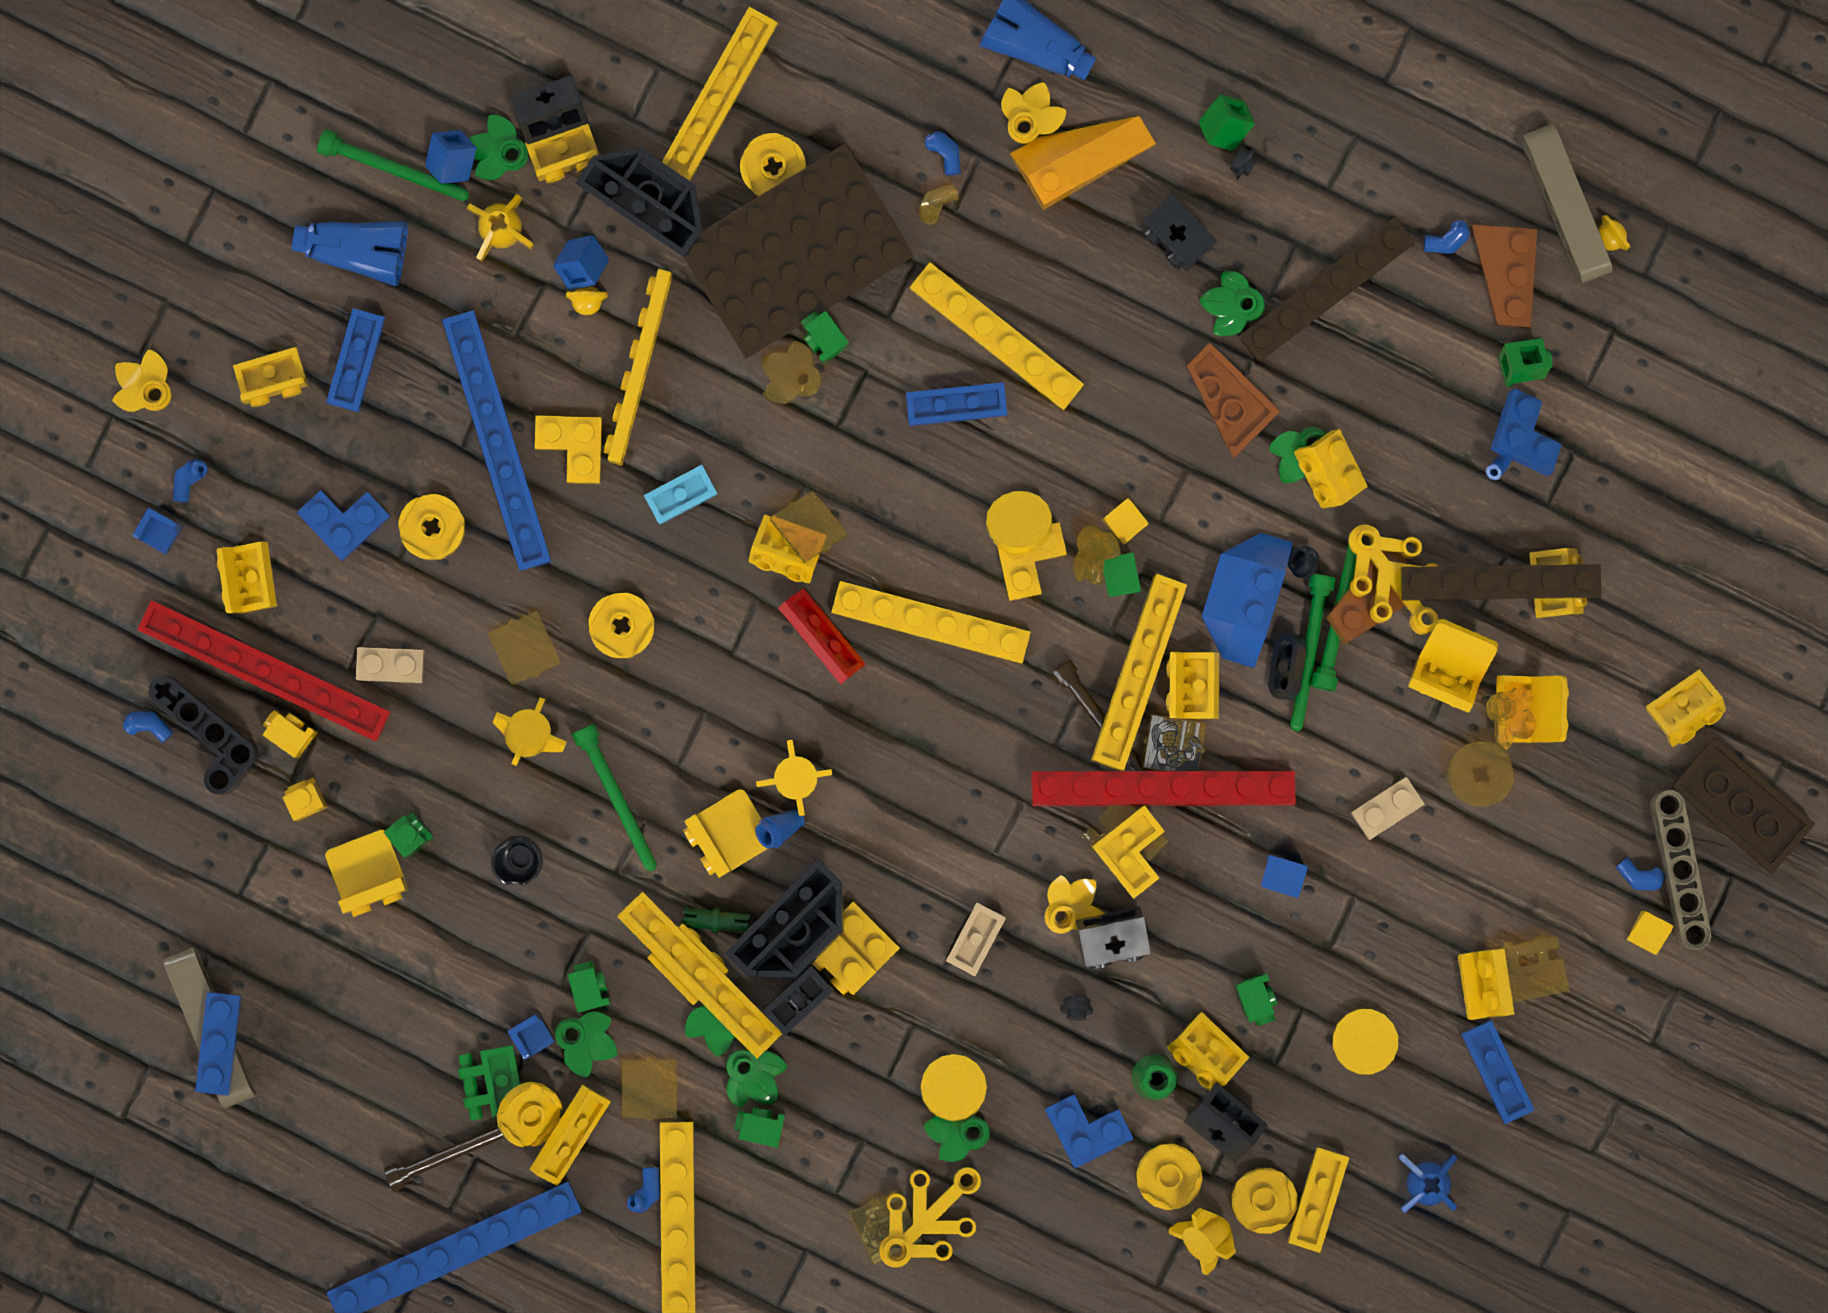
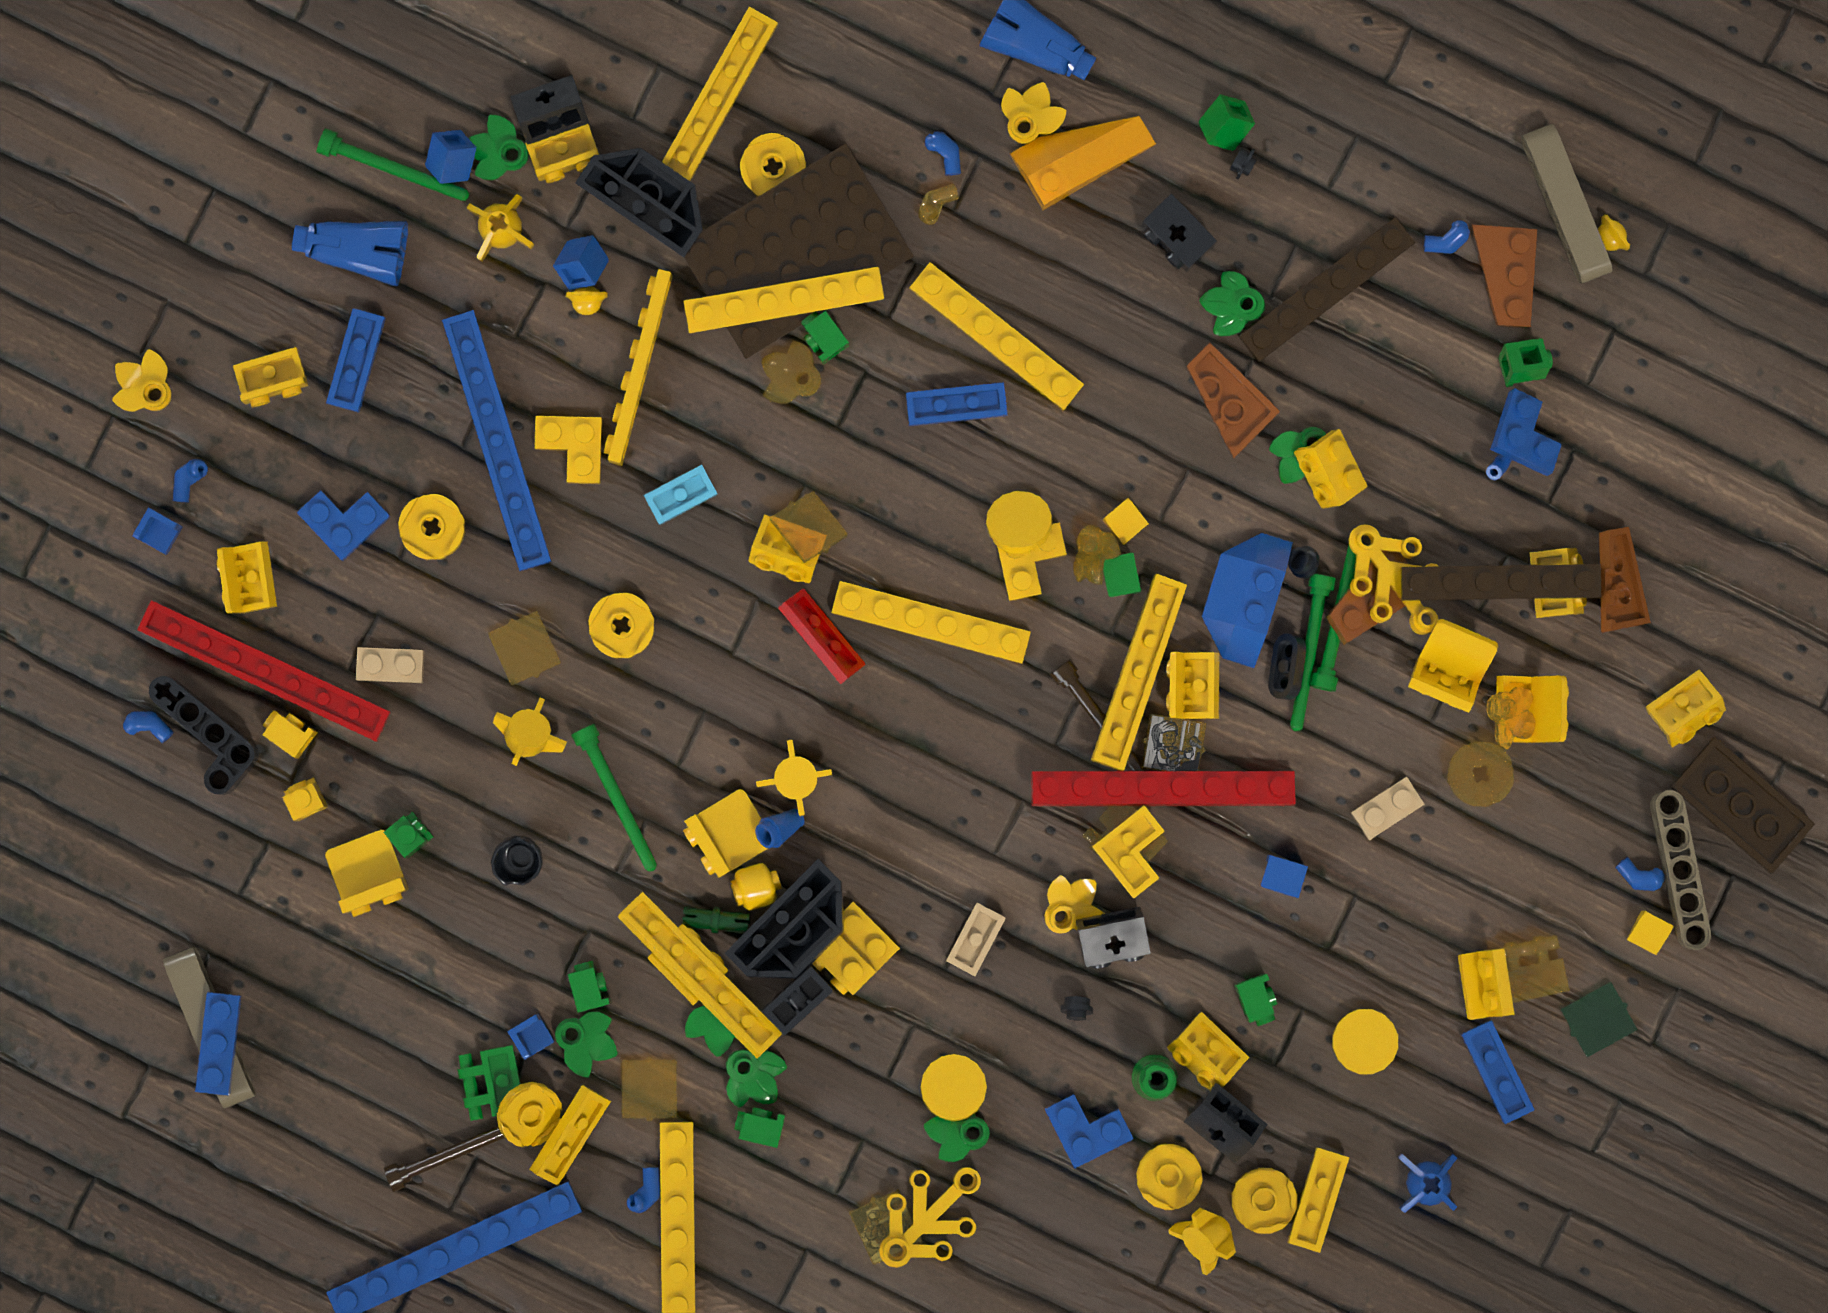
(755, 886): none -> yellow head
(783, 299): none -> yellow plate
(1598, 1019): none -> clear green piece
(1621, 585): none -> dark orange wing

